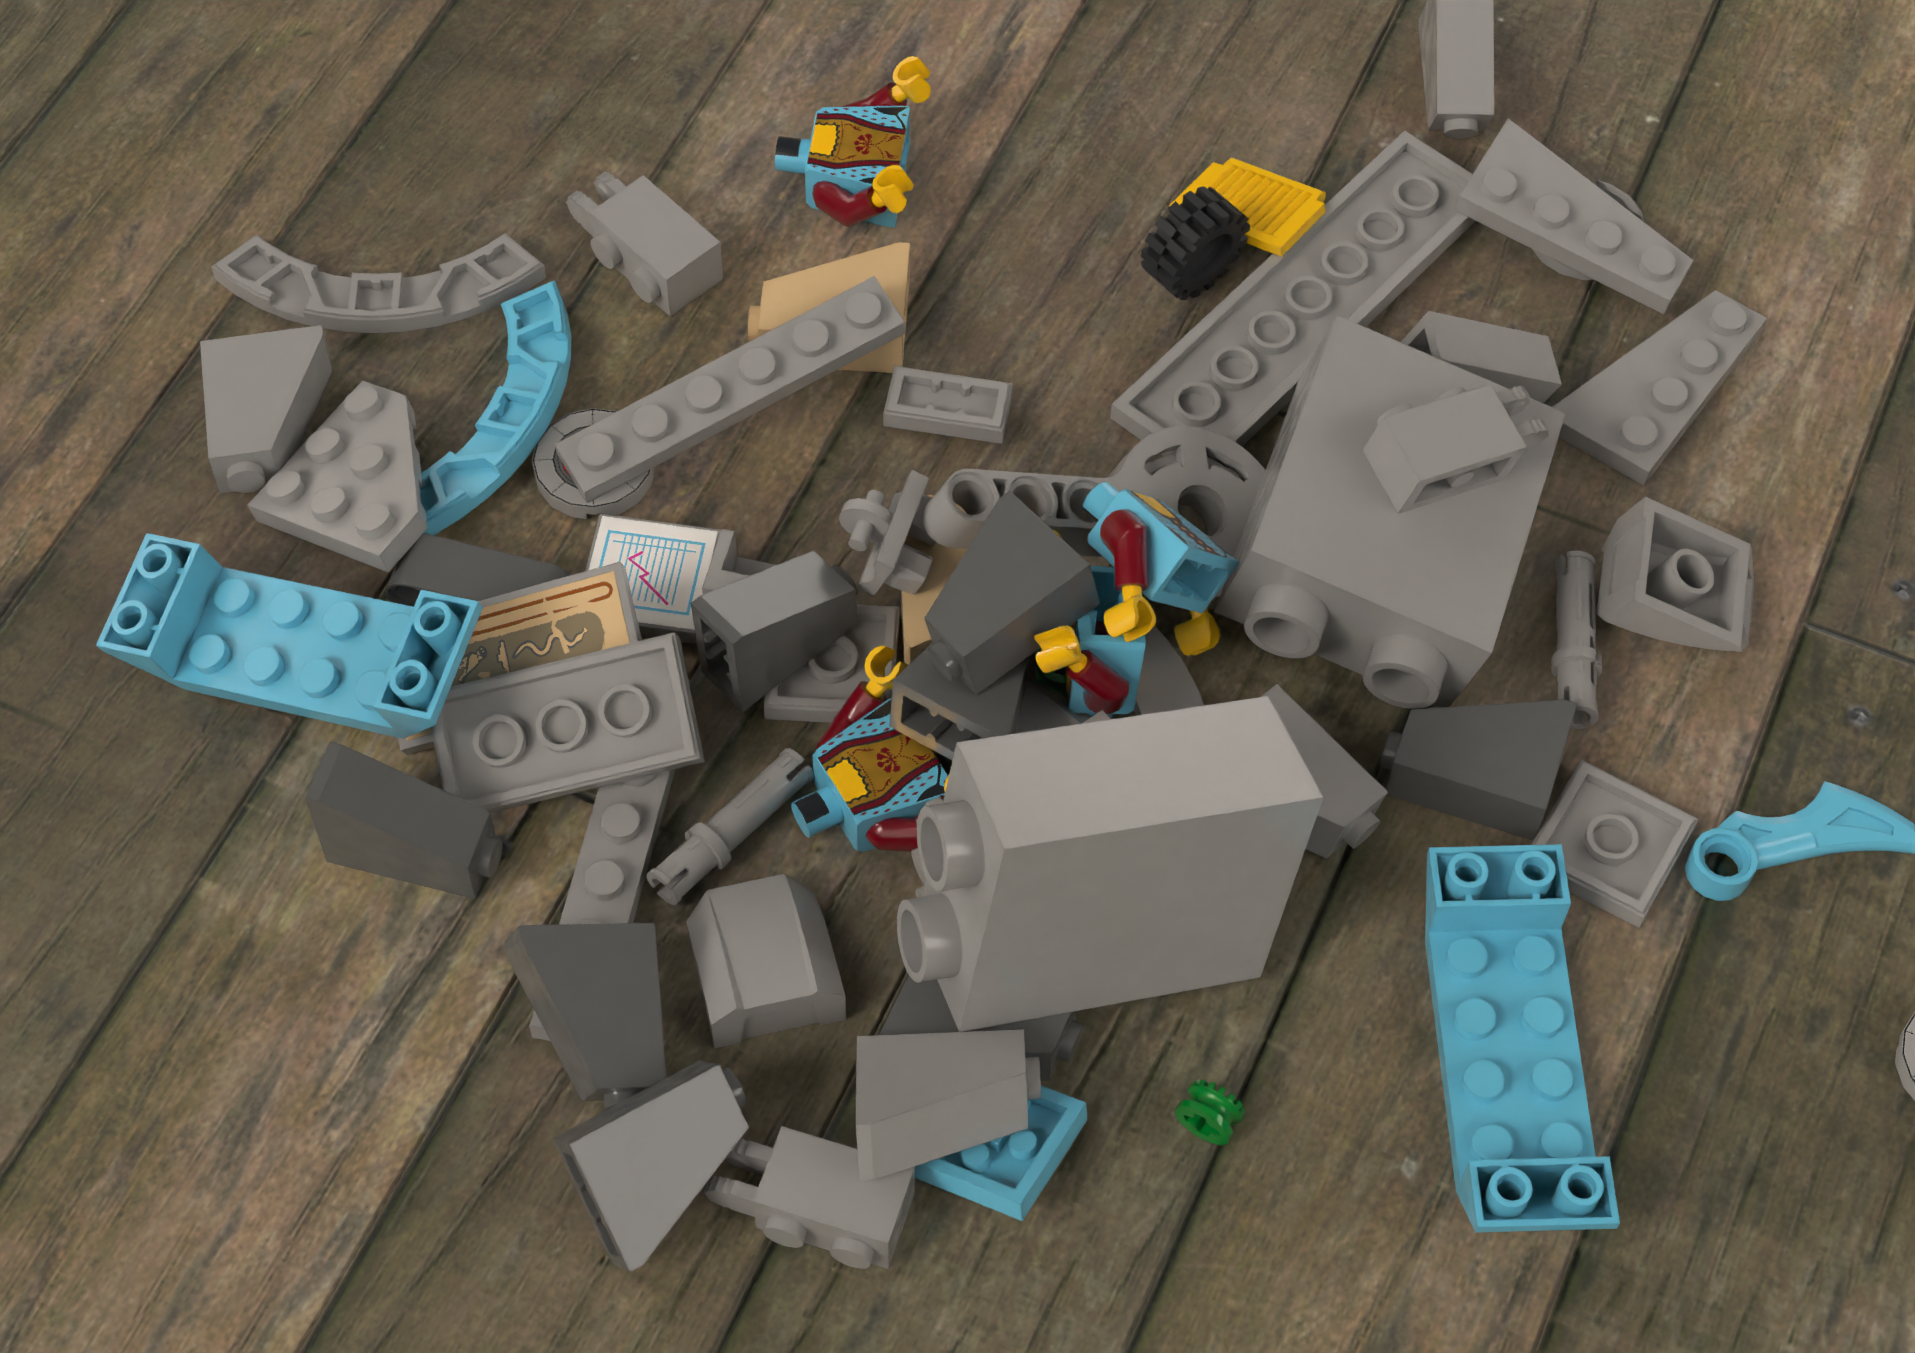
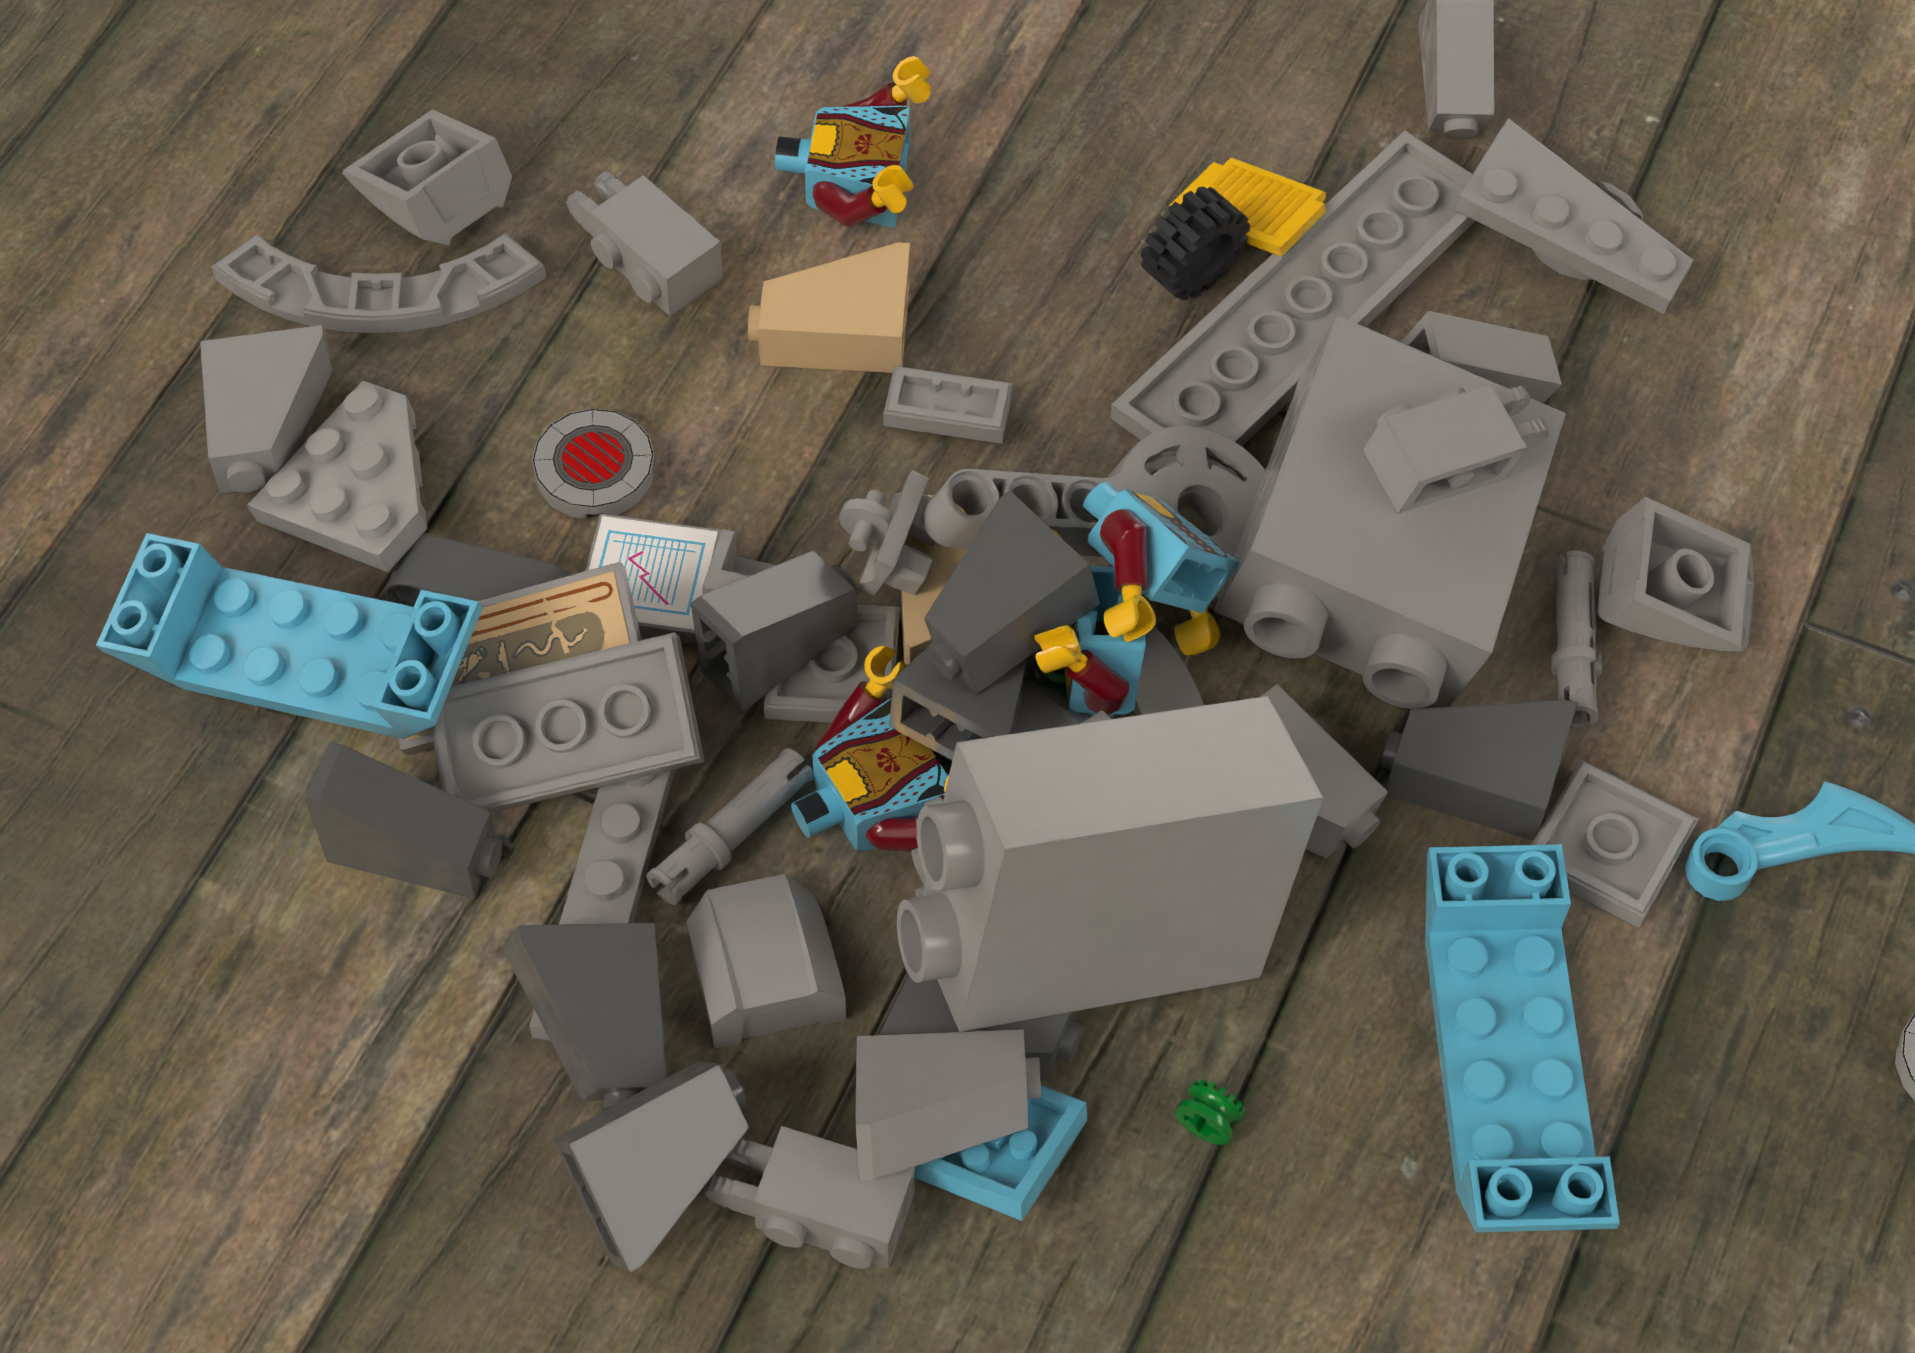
(434, 176): none -> light grey slope
(516, 414): medium azure tile -> none
(730, 389): light grey plate -> none
(1655, 392): light grey wing -> none

